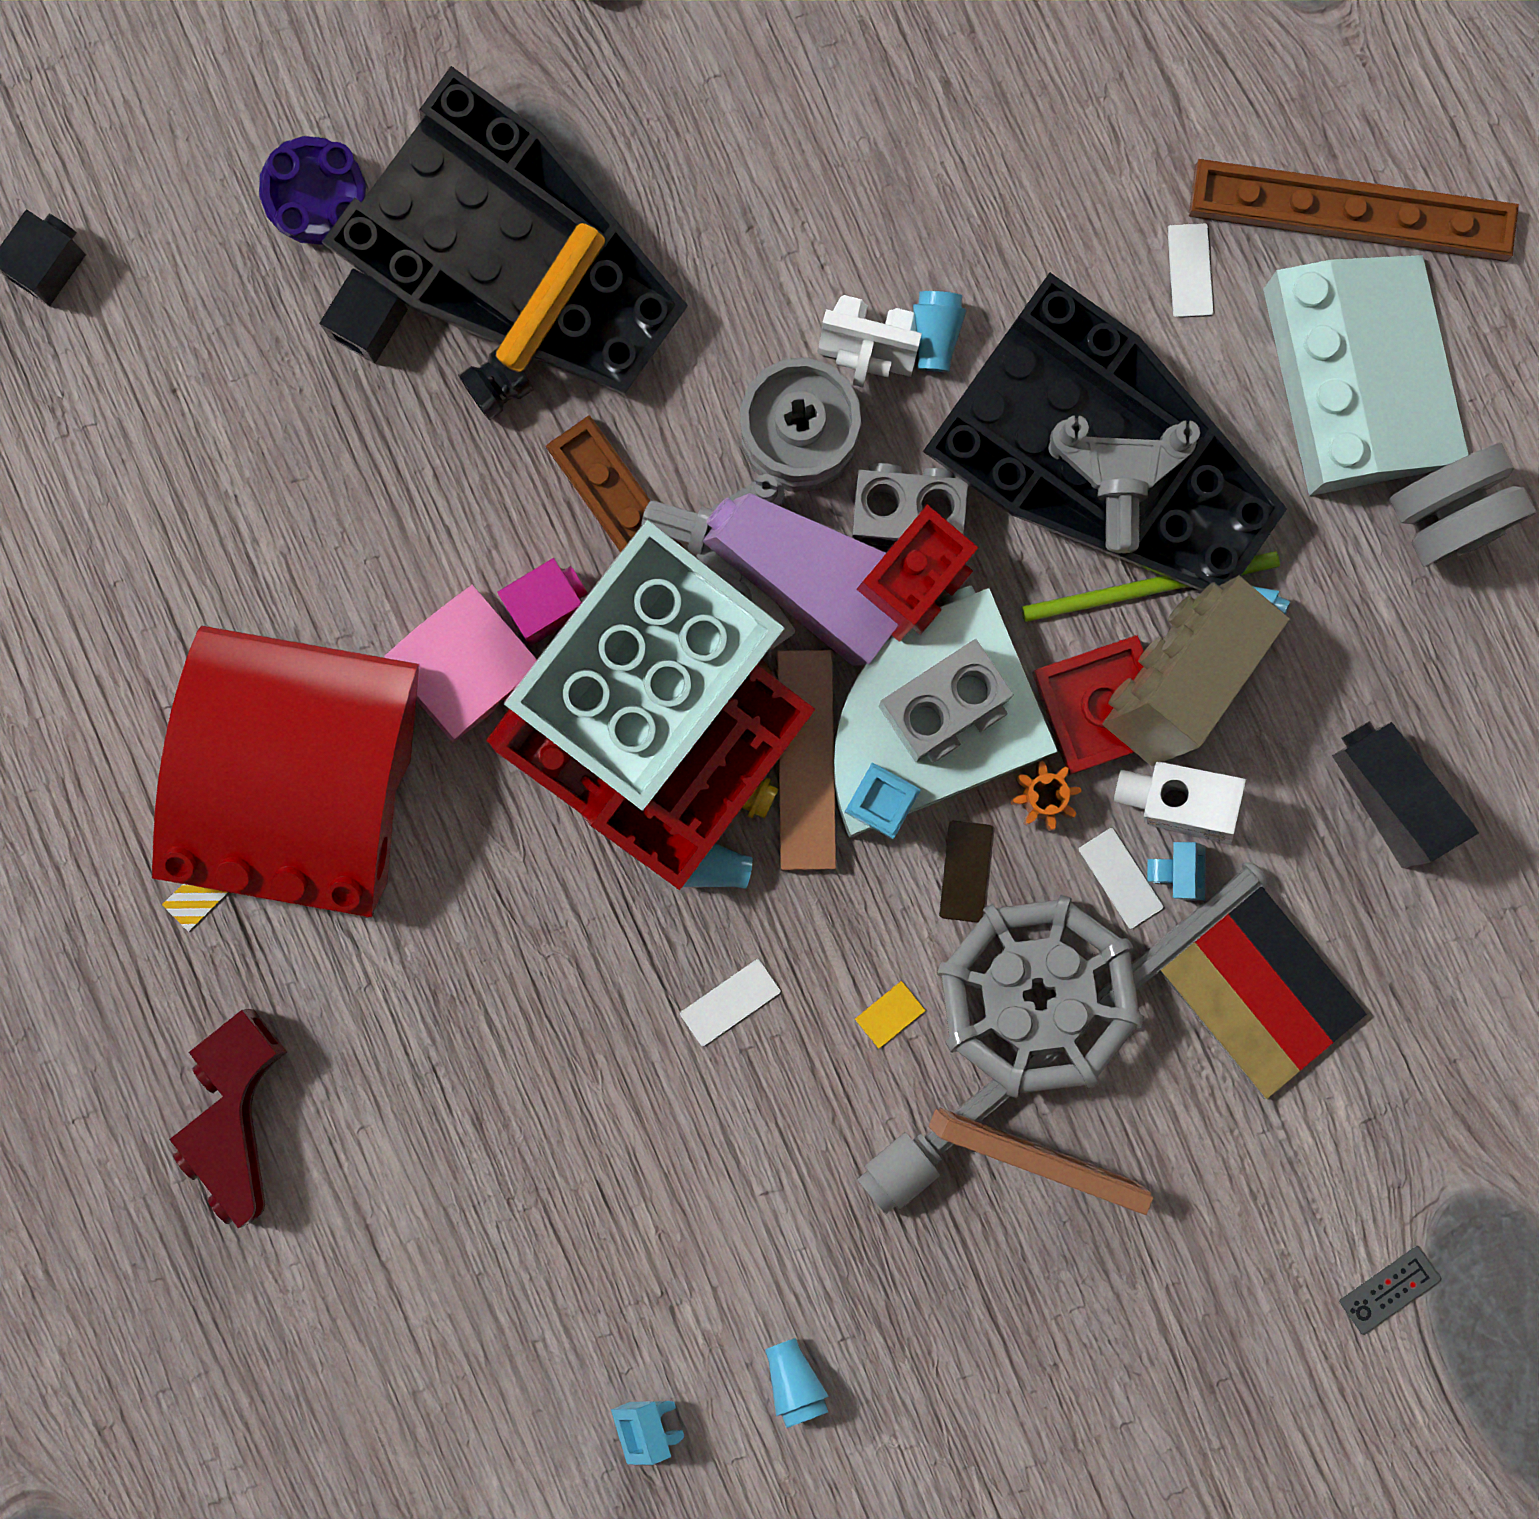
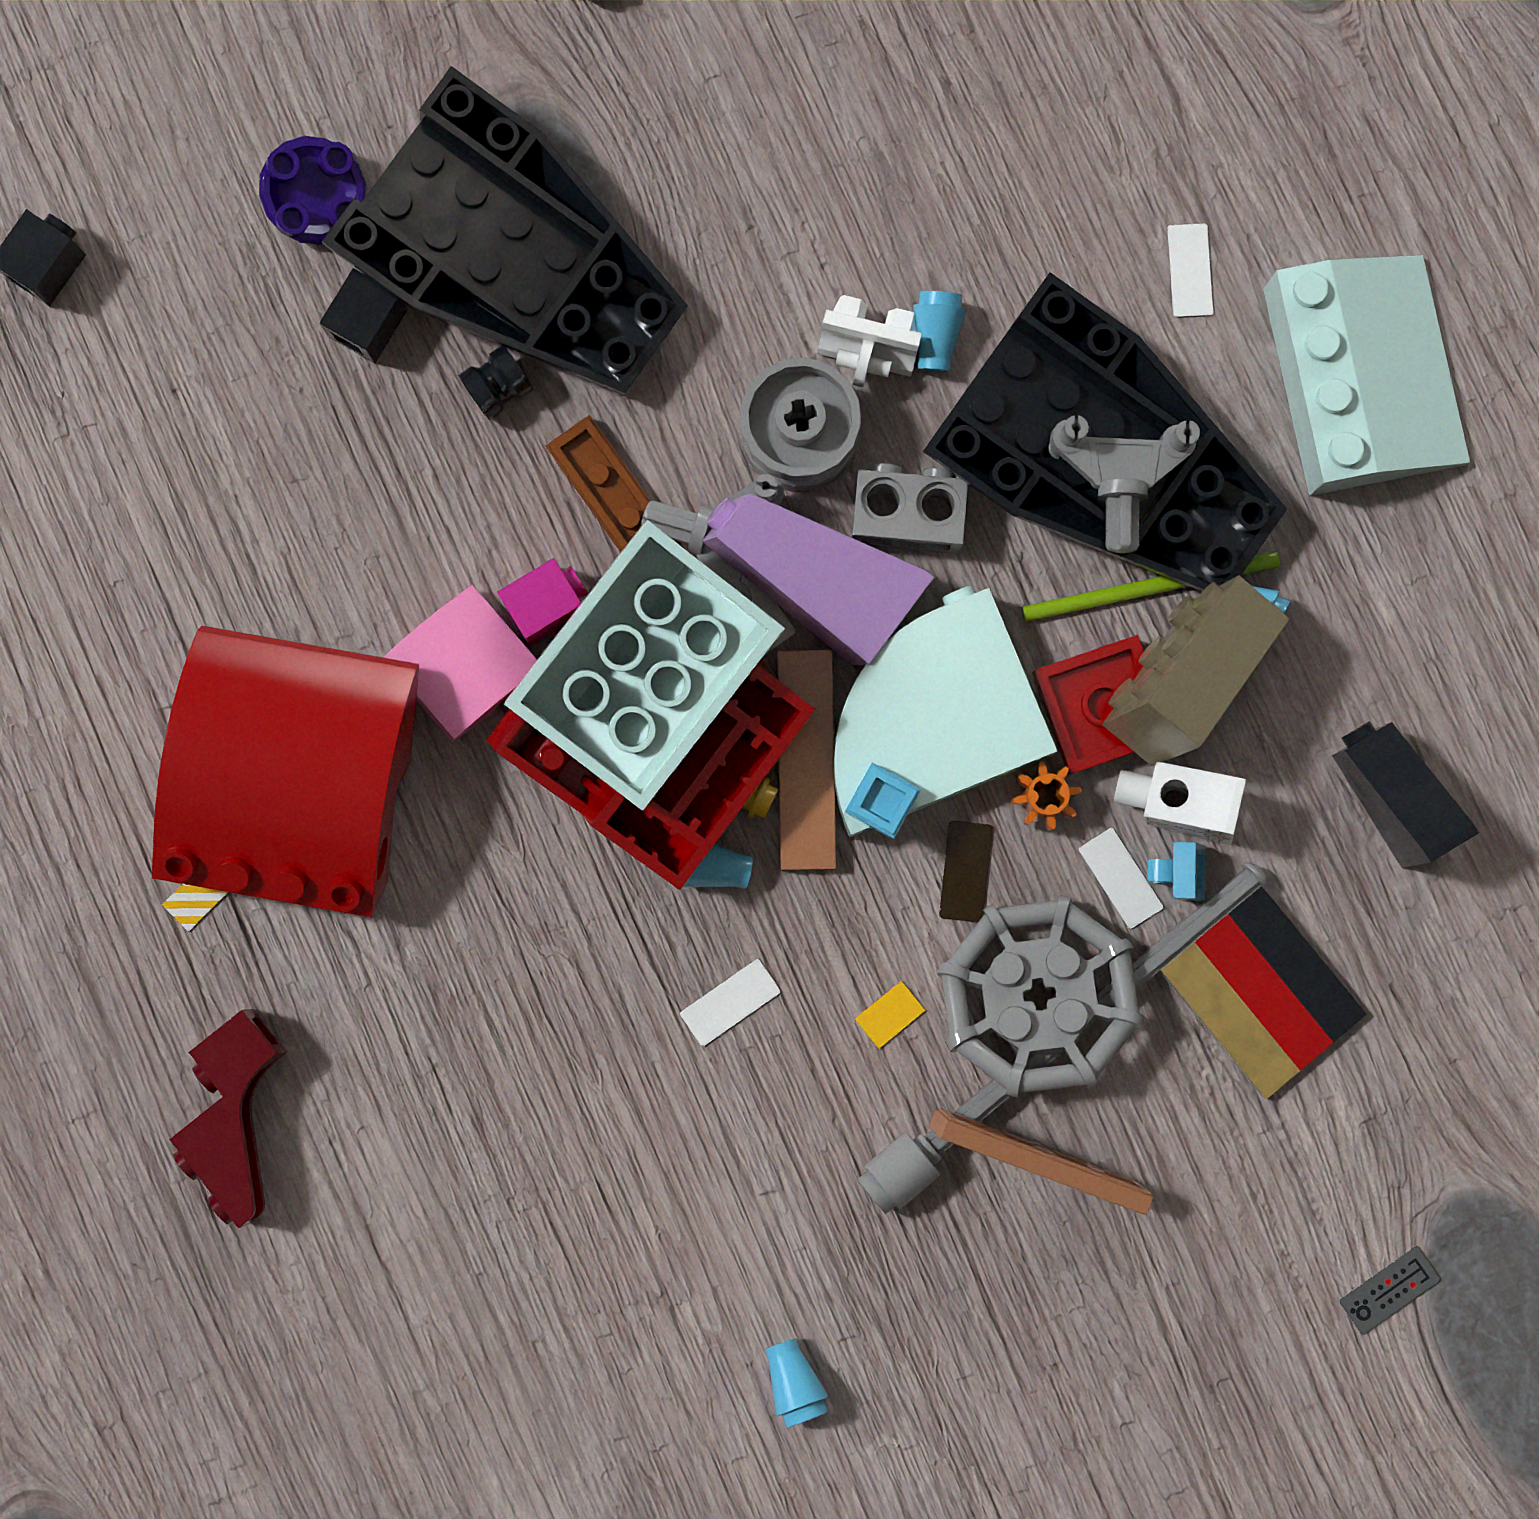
(550, 297): light orange axle -> none
(643, 1432): medium azure tile -> none
(917, 570): red bracket -> none
(938, 691): light grey brick -> none
(1353, 210): dark orange tile -> none
(1464, 509): light grey wheel -> none

